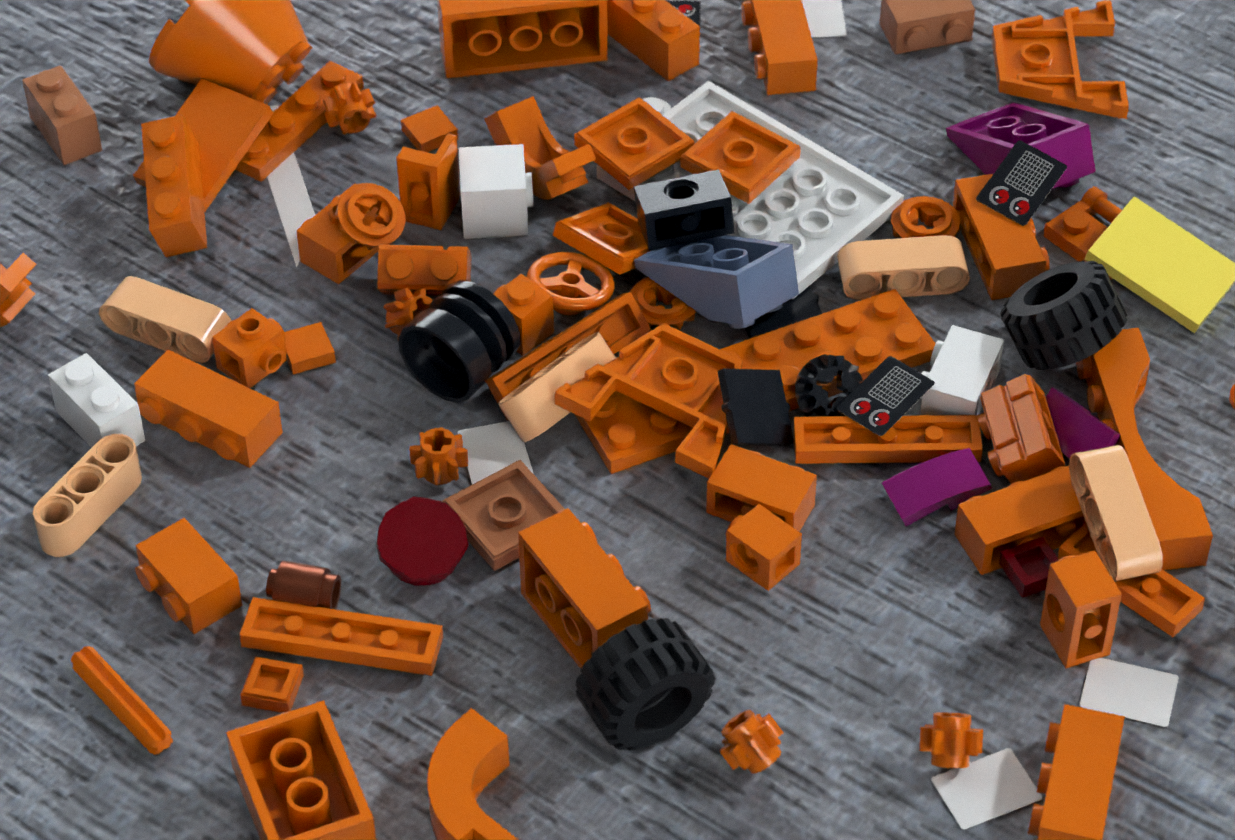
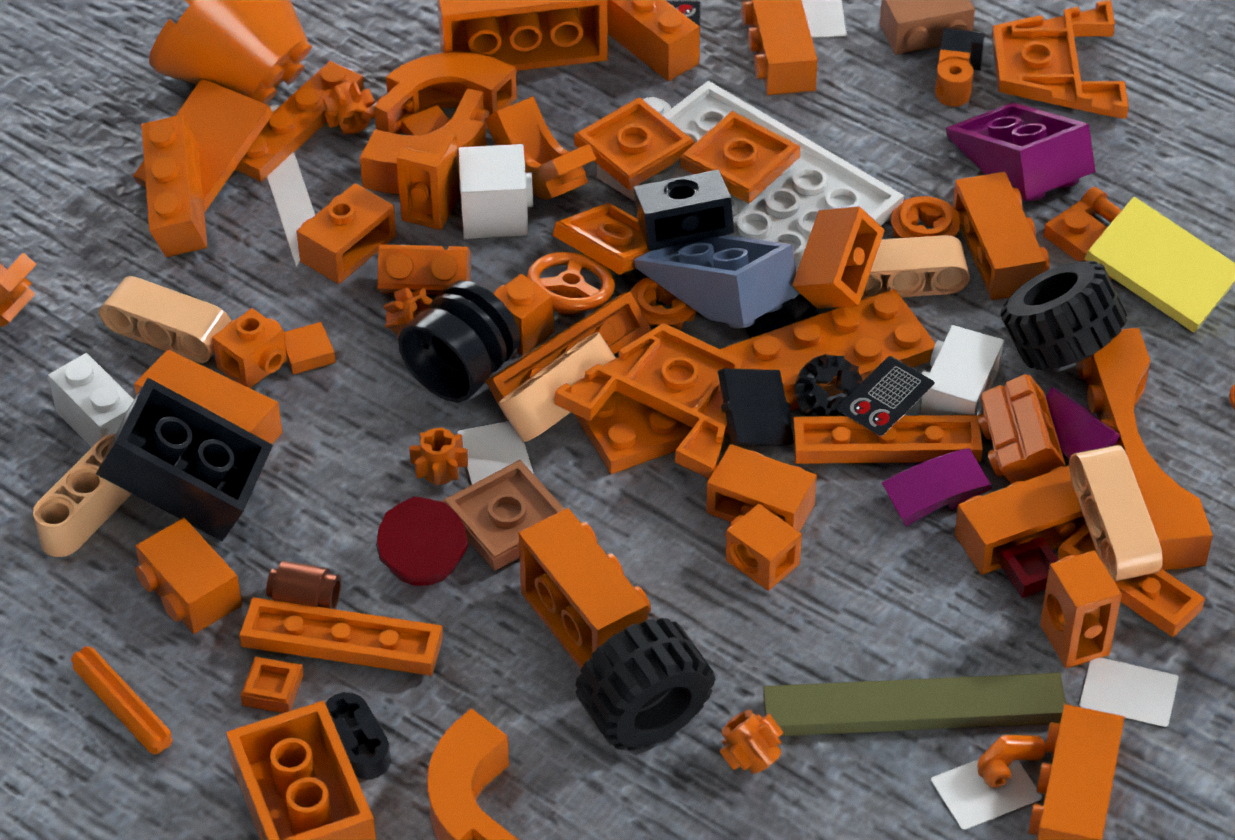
(62, 115): nougat brick -> none
(185, 459): none -> black brick
(357, 202): orange gear -> none
(365, 731): none -> black beam
(379, 156): none -> orange arch
(443, 81): none -> orange arch
(838, 257): none -> orange brick
(916, 704): none -> olive tile
(951, 740): orange gear -> none
(958, 57): none -> orange leg
(1007, 748): none -> orange arm
(1021, 182): black sticker -> none

